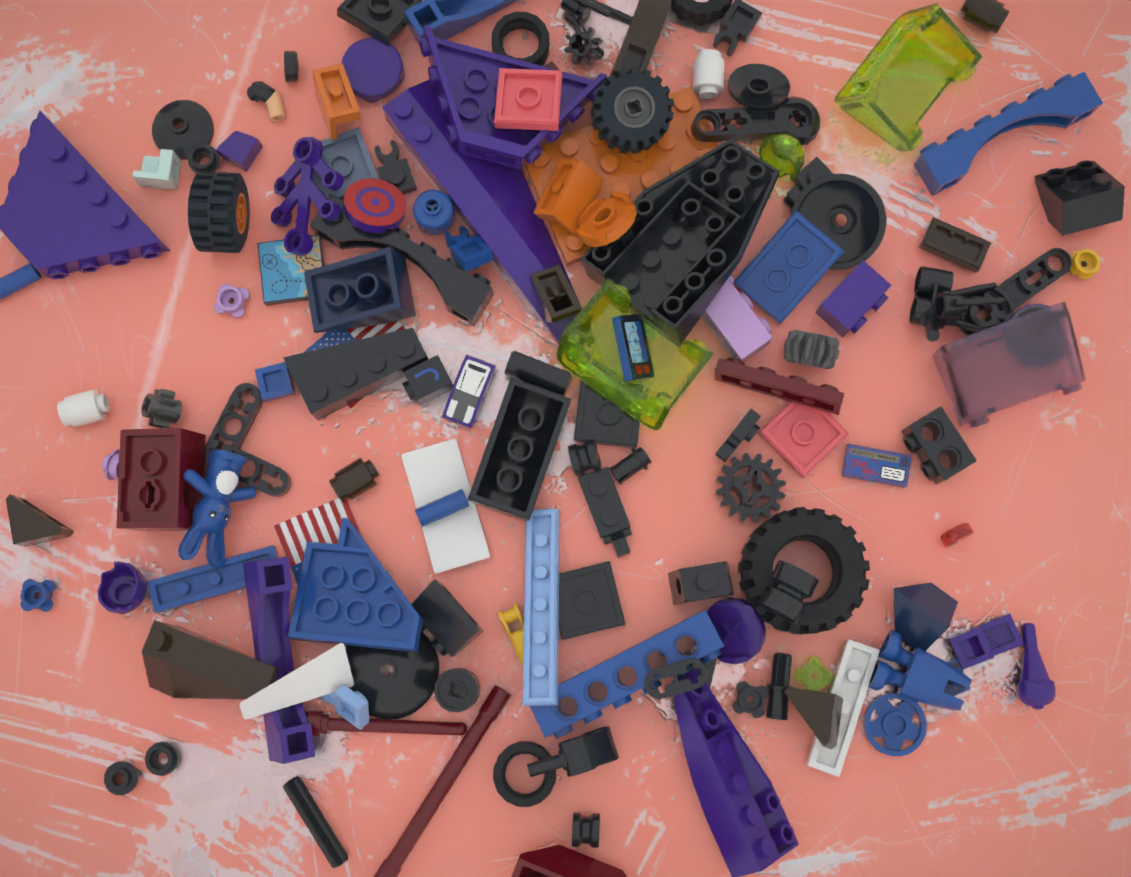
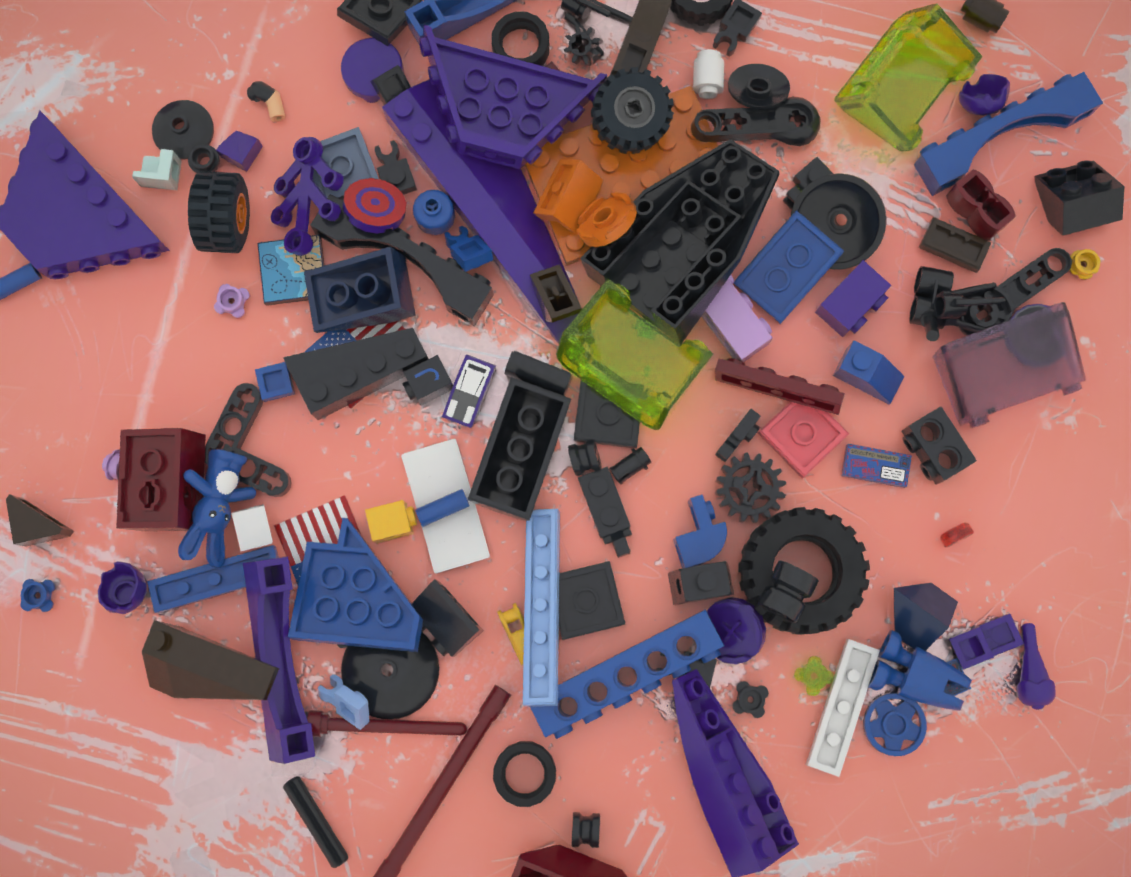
(83, 408): white brick -> none
(131, 778): black plate -> none
(153, 763): black plate -> none
(161, 408): dark grey gear -> none
(252, 527): none -> white panel
(291, 66): black tile -> none
(312, 680): white sticker -> none
(335, 97): orange panel -> none
(354, 479): dark brown brick -> none
(390, 84): none -> black tile
(391, 521): none -> yellow brick
(457, 689): black wheel -> none
(528, 99): coral tile -> none
(579, 754): black beam -> none
(632, 347): tile -> none
(678, 686): black beam -> none
(705, 542): none -> blue brick
(778, 700): black axle -> none
(783, 153): clear neon green hair -> none
(811, 349): dark grey gear -> none
(820, 712): dark brown slope -> none
(869, 372): none -> blue slope
(985, 210): none -> dark red brick
(986, 96): none -> dark purple hair

